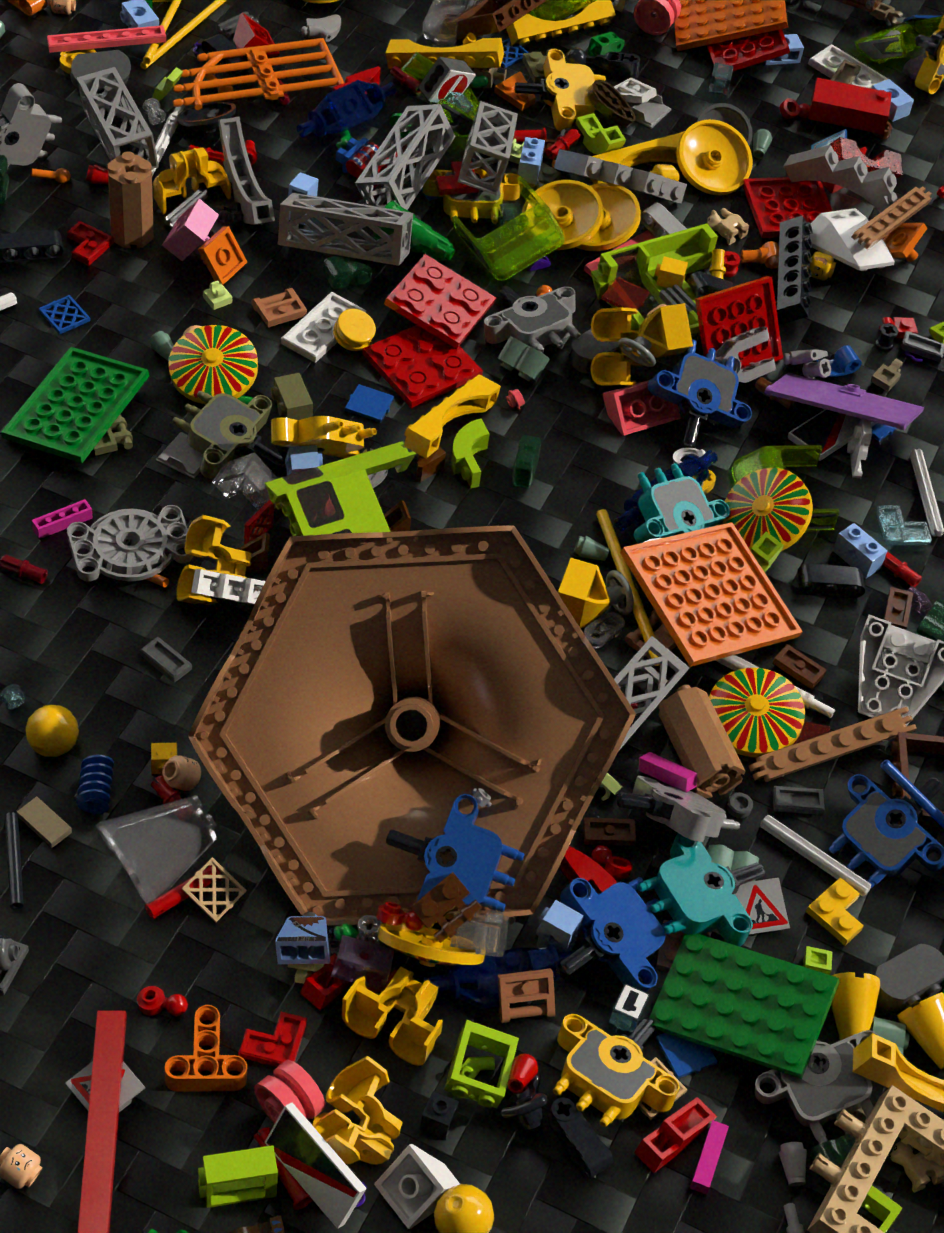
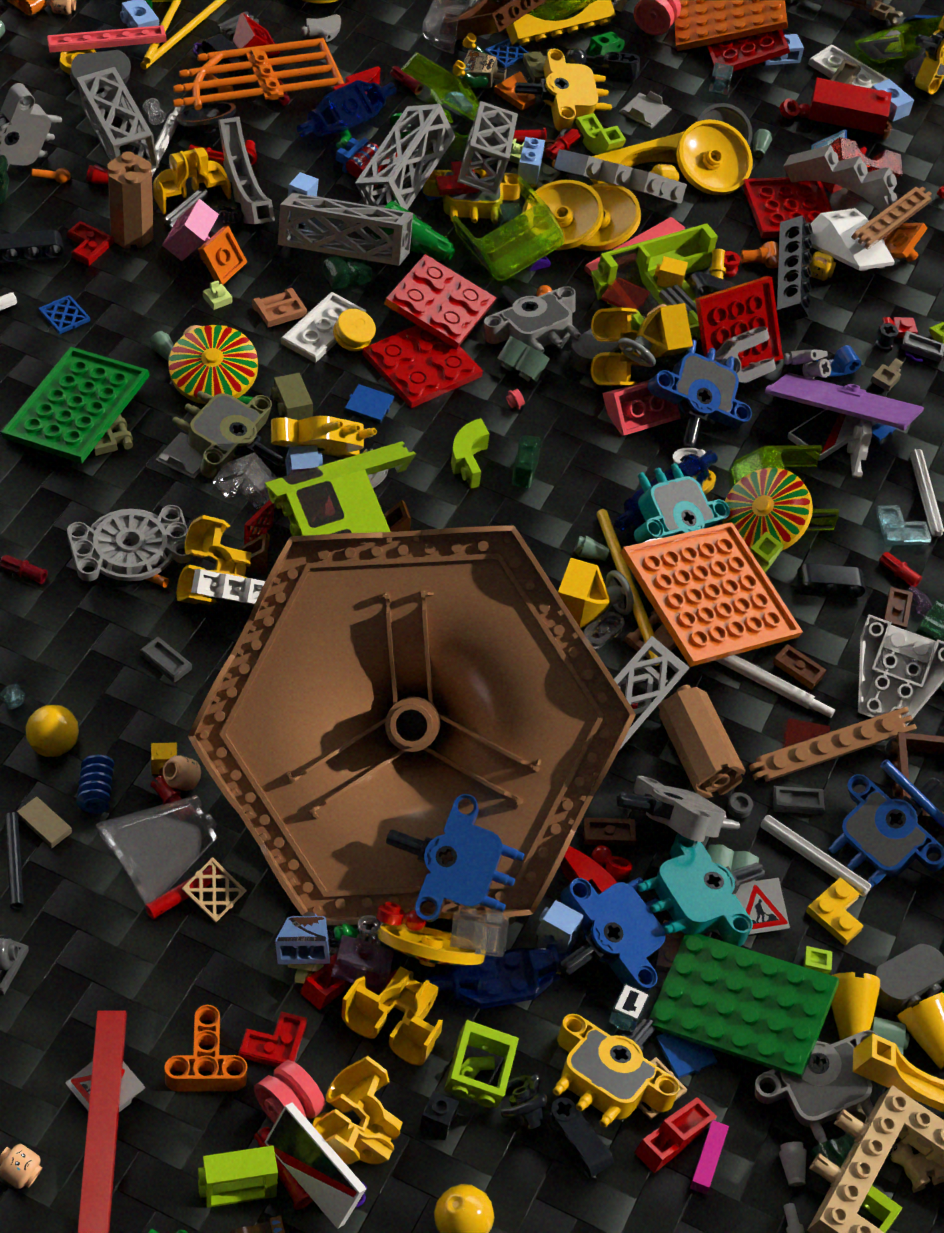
(61, 519): dark pink piece -> none
(167, 84): lime slope -> none
(175, 1004): red plate -> none
(415, 1184): white slope -> none
(428, 466): reddish brown slope -> none
(440, 901): reddish brown plate -> none
(445, 77): piece -> none
(474, 397): yellow arch -> none
(478, 54): yellow arch -> none
(482, 797): light grey piece -> none
(522, 1072): red cone -> none
(526, 987): nougat plate -> none
(610, 103): dark brown piece -> none
(610, 785): yellowish green tile -> none
(635, 91): white wing -> none
(660, 221): light grey beam -> none
(668, 772): dark pink piece -> none
(728, 227): tan animal -> none
(758, 710): dish -> none
(761, 385): dark orange axle -> none
(860, 550): light blue brick -> none

